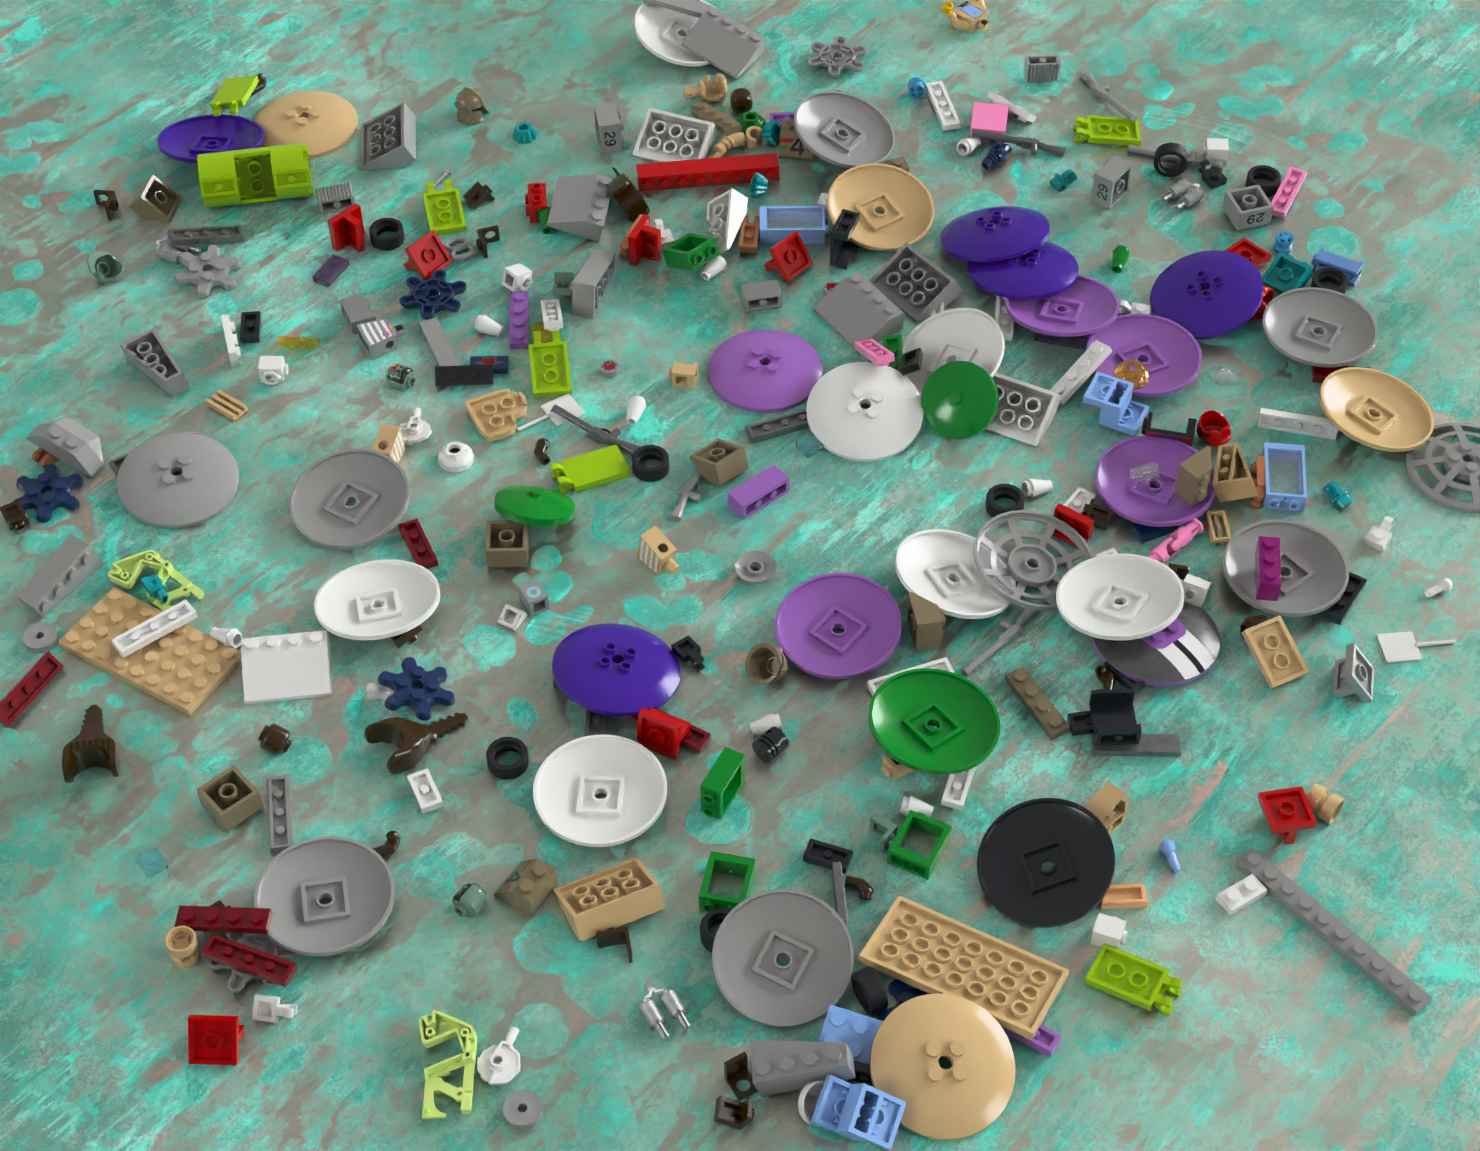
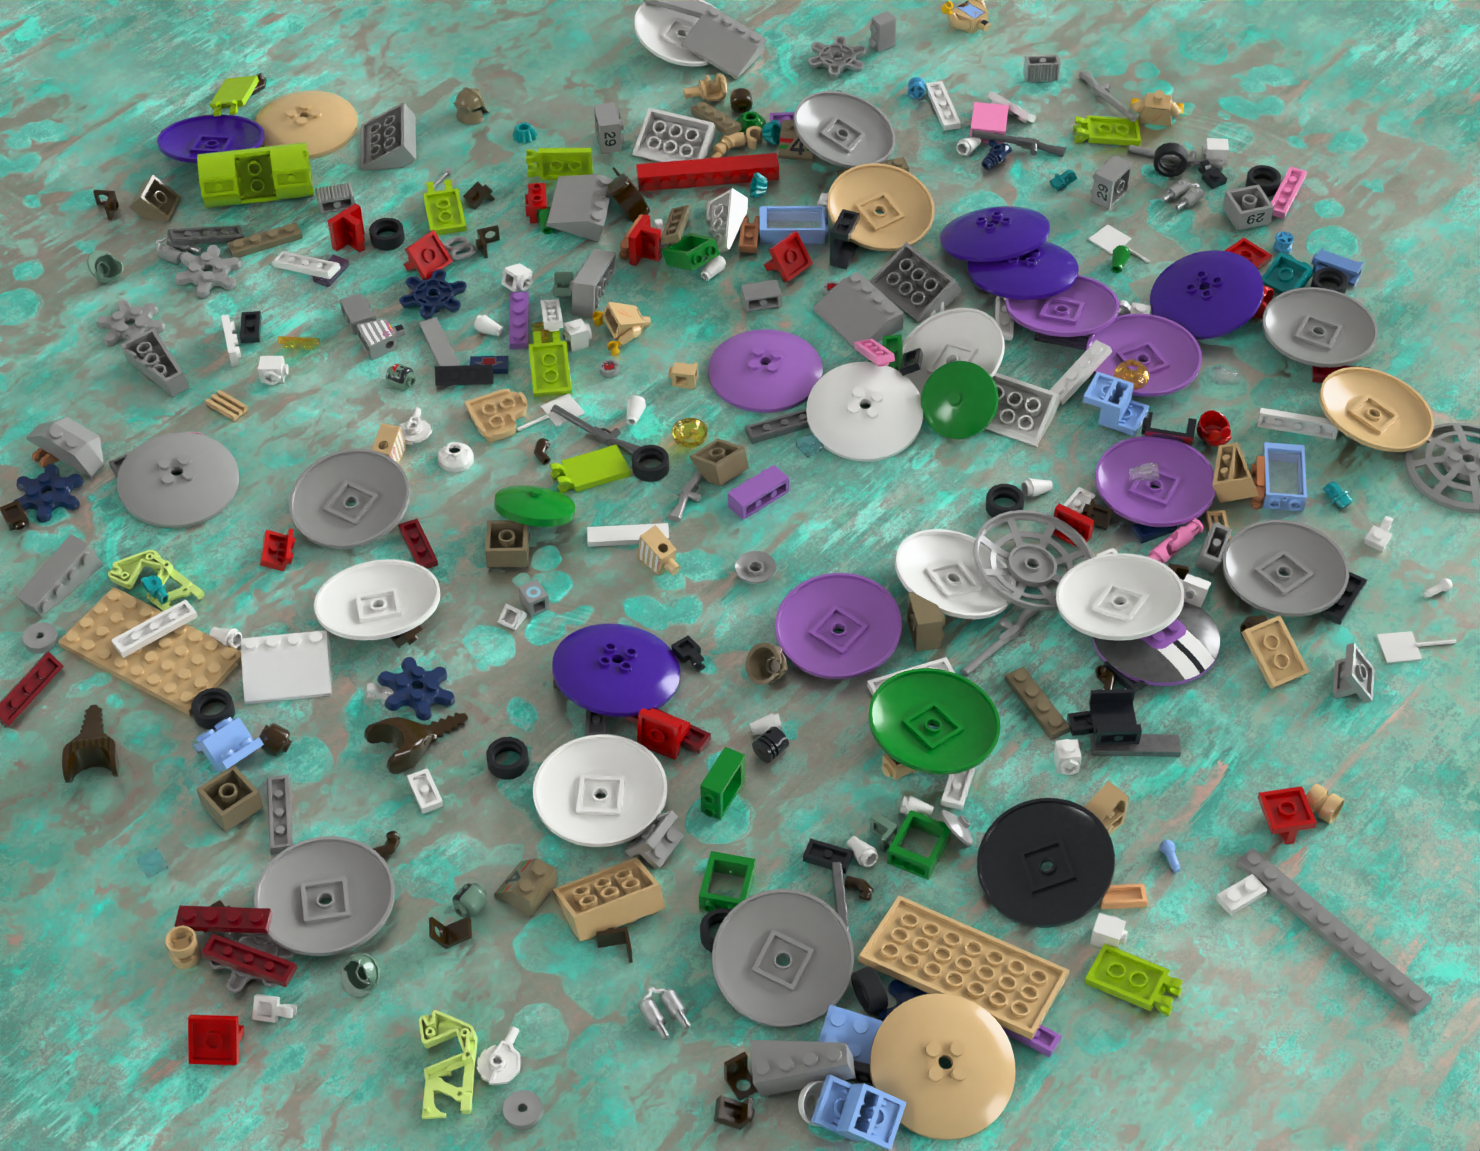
(118, 322): none -> light grey plate
(210, 696): none -> black tyre
(227, 743): none -> light blue bracket
(265, 240): none -> dark tan plate
(277, 549): none -> red bracket
(306, 265): none -> white tile
(360, 974): none -> sand green piece
(452, 933): none -> dark brown bracket
(559, 162): none -> lime tile
(577, 334): none -> white brick
(620, 534): none -> white tile
(623, 322): none -> tan torso
(657, 841): none -> light grey bracket
(675, 225): none -> dark tan plate
(689, 428): none -> clear yellow piece
(863, 852): none -> white cone
(882, 31): none -> light grey brick
(958, 826): none -> light grey dish
(1067, 756): none -> white brick
(1109, 238): none -> white piece
(1156, 108): none -> tan torso
(1194, 477): dark tan slope -> none
(1214, 547): none -> light grey brick
(1268, 568): magenta brick -> none

